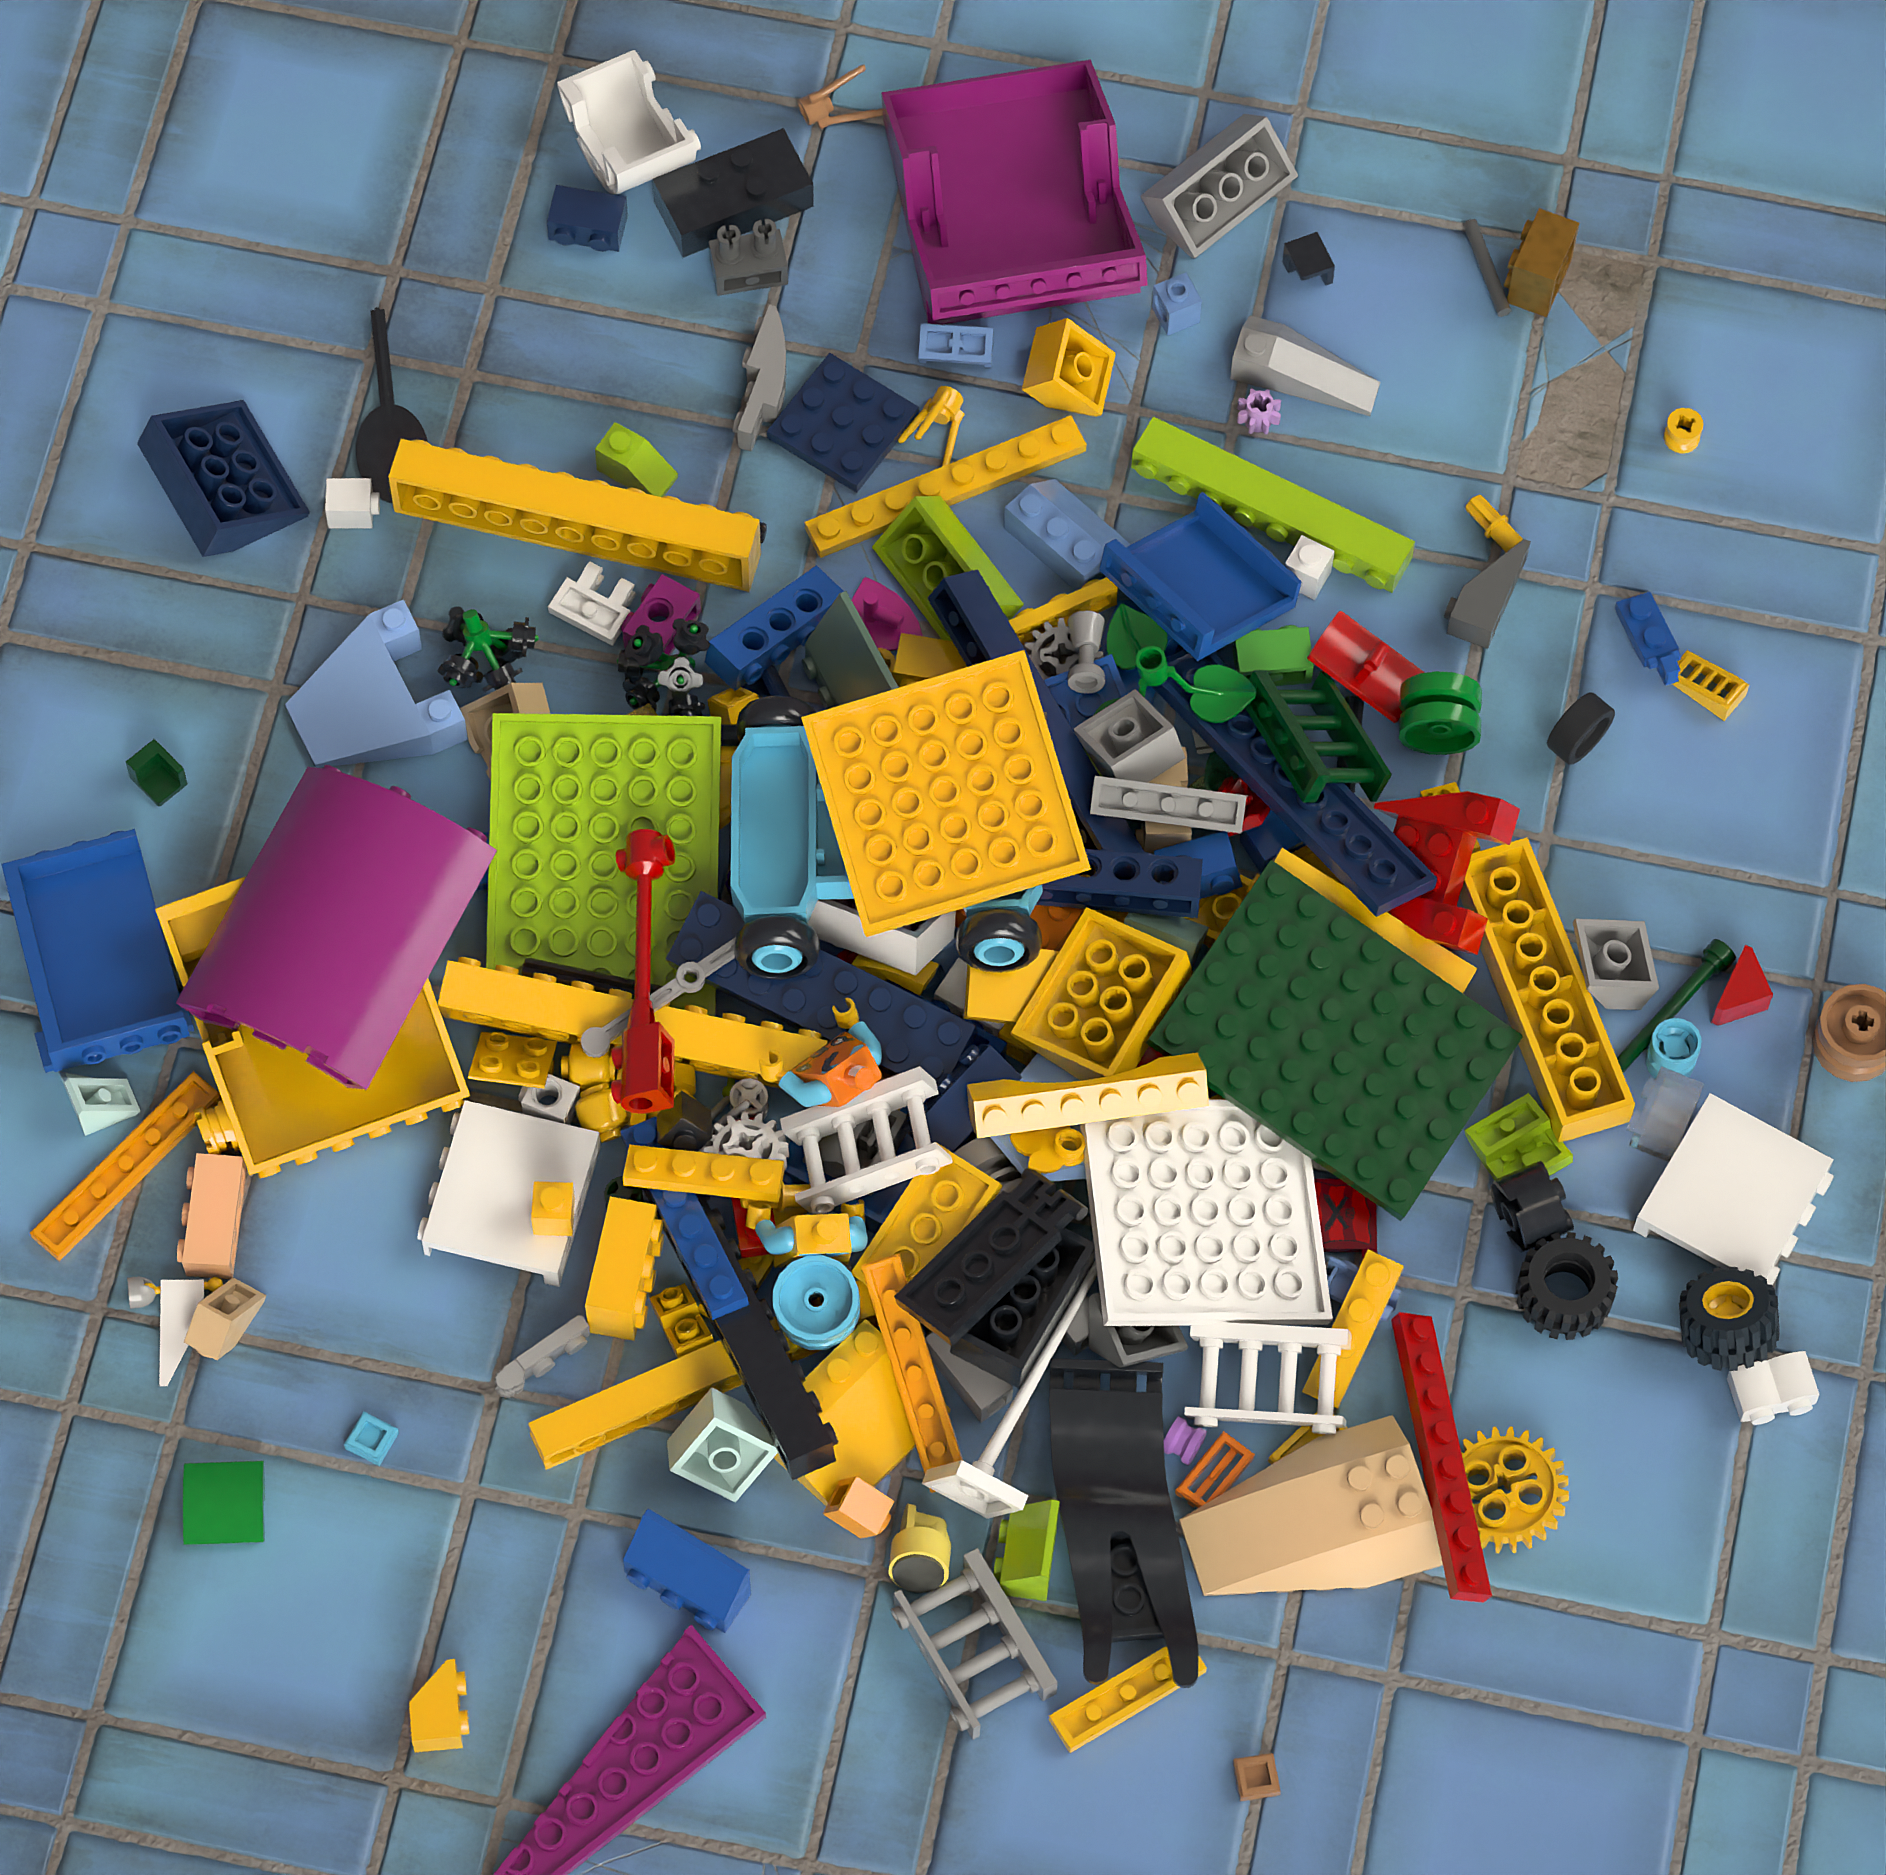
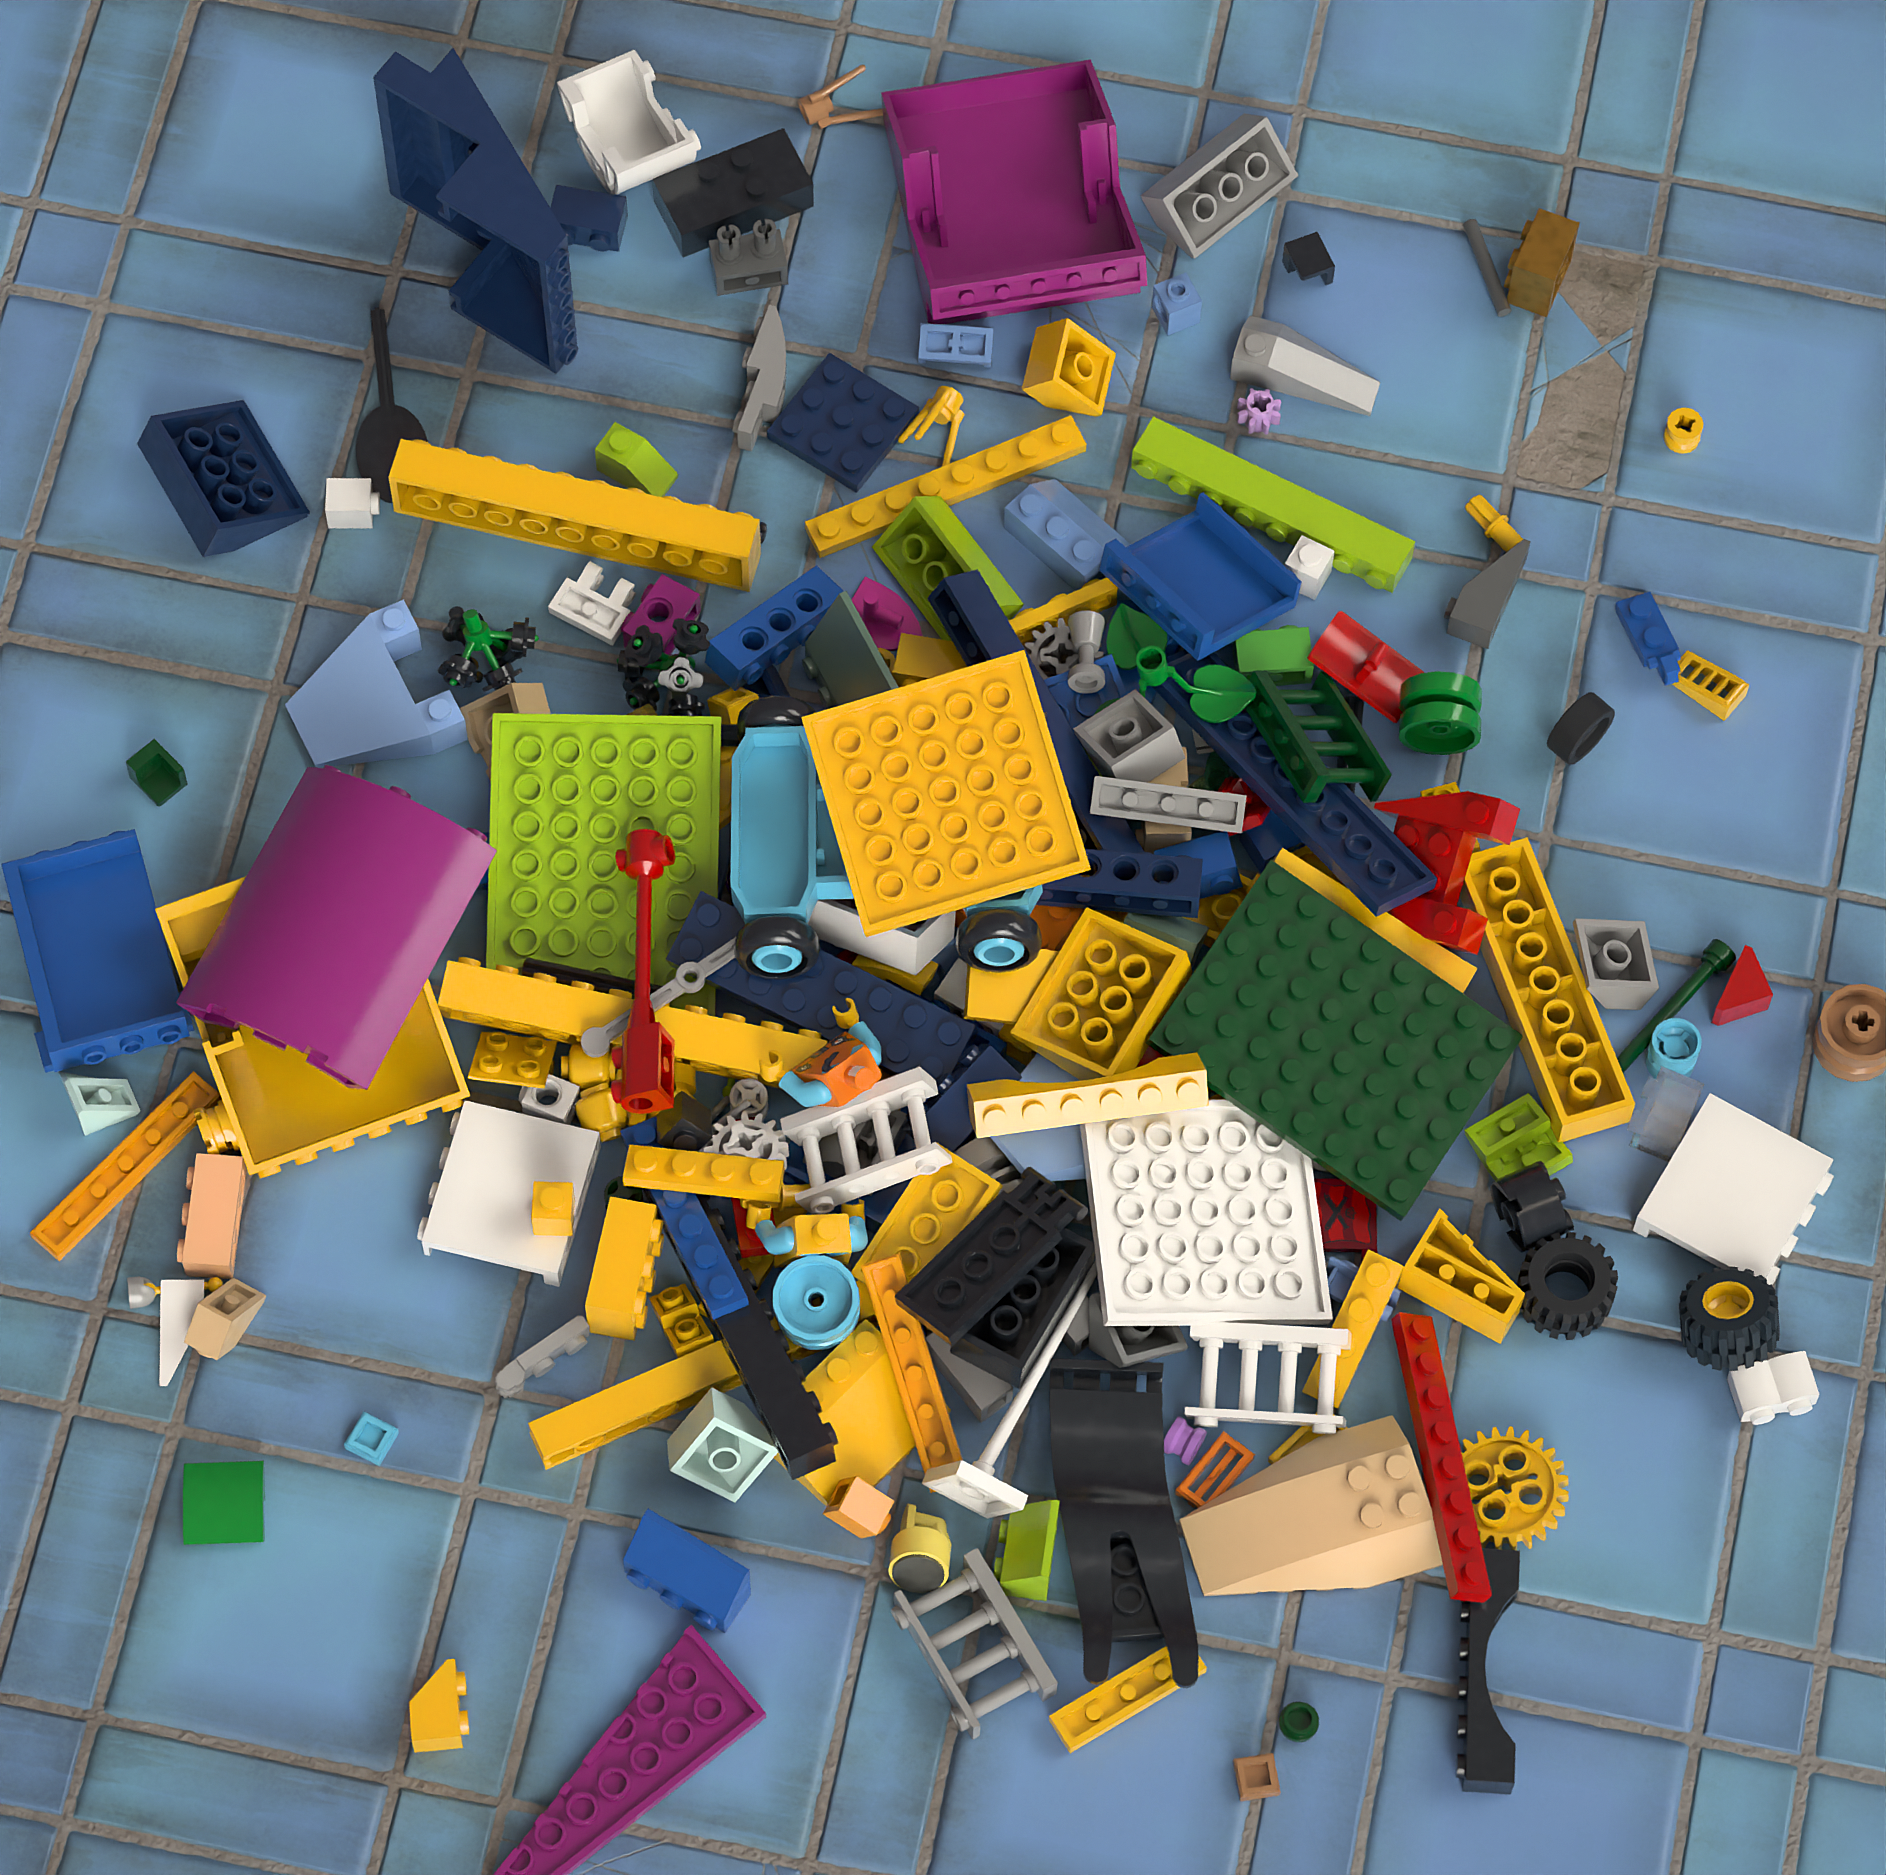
(463, 173): none -> dark blue panel
(1049, 1148): yellow plate -> none
(1298, 1721): none -> dark green plate
(1461, 1281): none -> yellow wedge
(1487, 1748): none -> black arch

